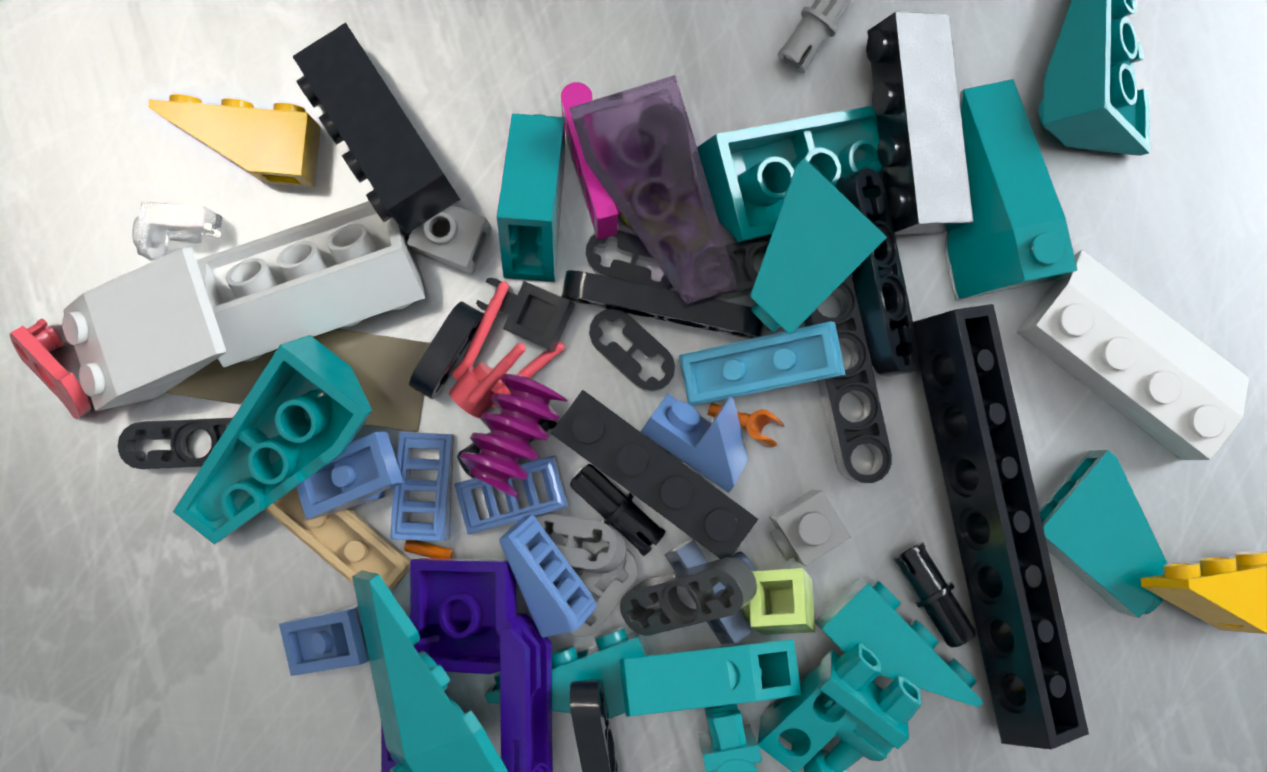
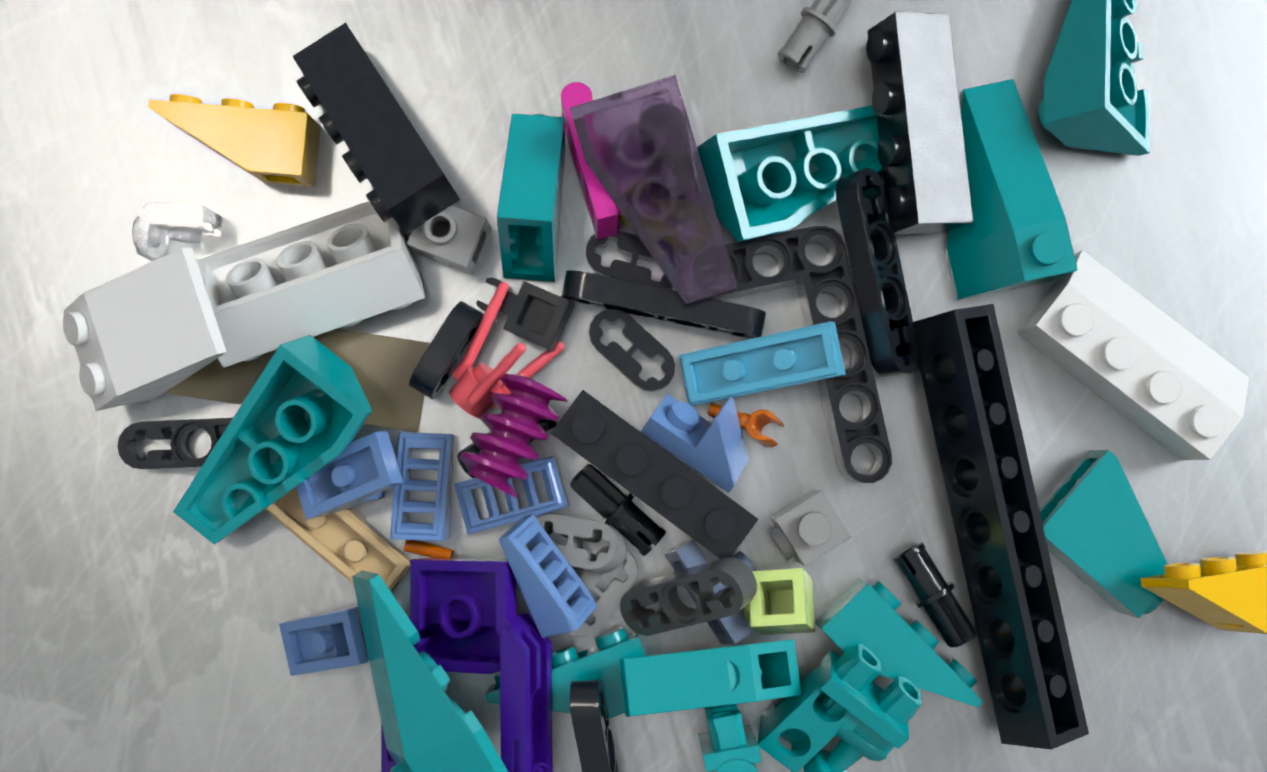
(34, 349): coral piece -> none
(810, 250): teal slope -> none

